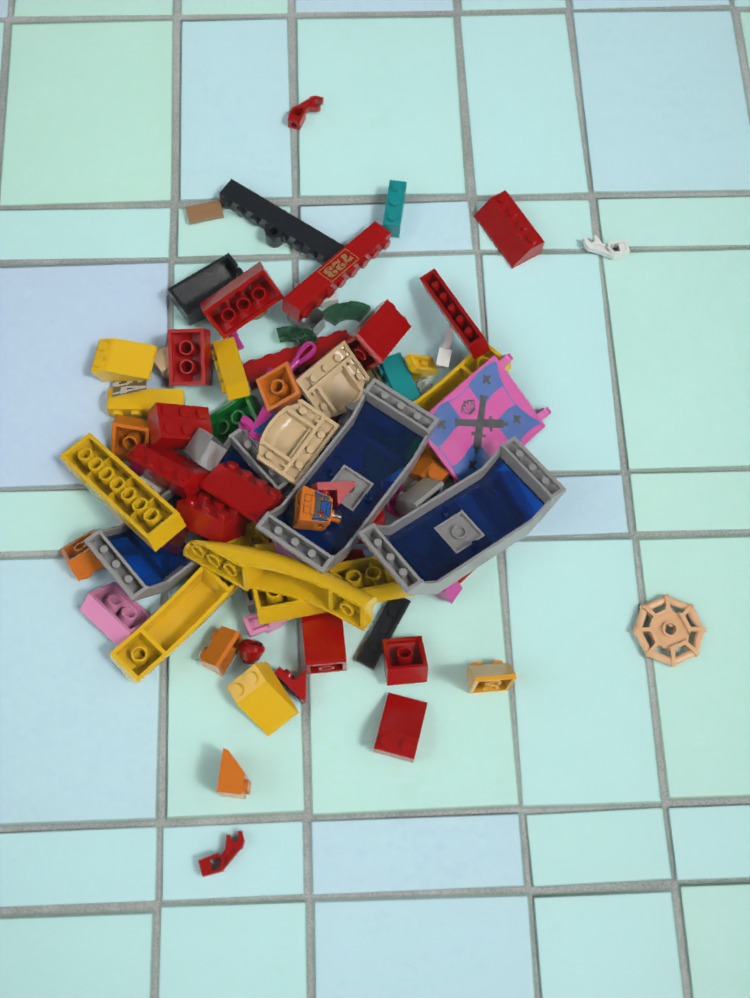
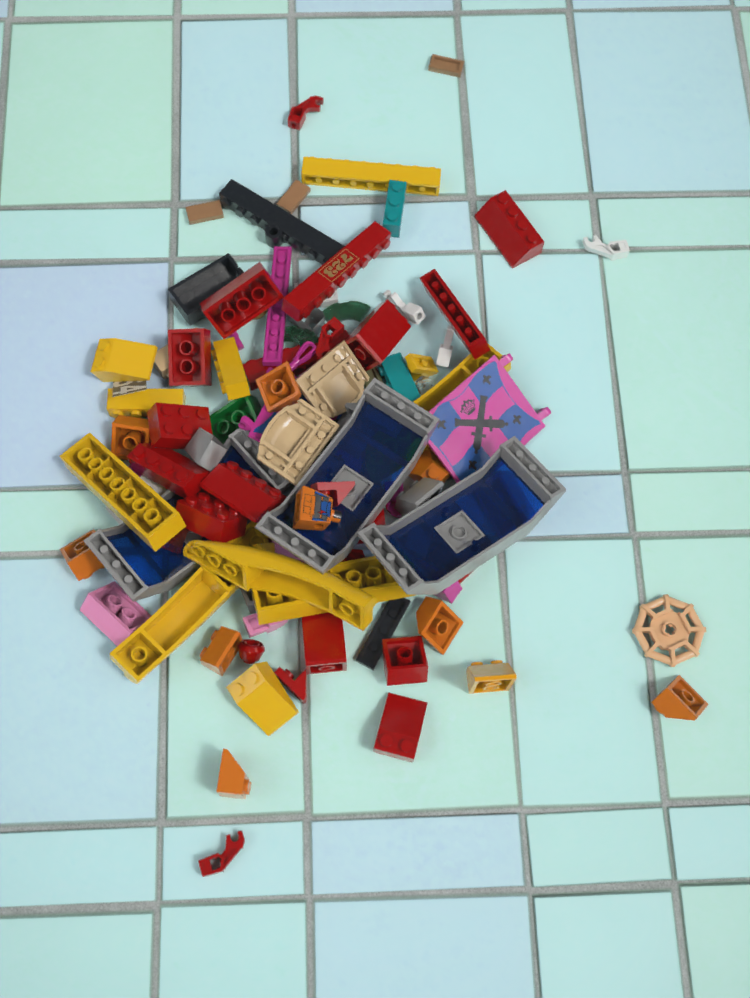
(275, 316): none -> dark pink tile
(293, 196): none -> medium nougat tile
(324, 339): none -> red piece
(369, 175): none -> yellow brick
(412, 312): none -> white piece
(437, 623): none -> orange slope
(446, 65): none -> medium nougat tile
(679, 701): none -> orange slope

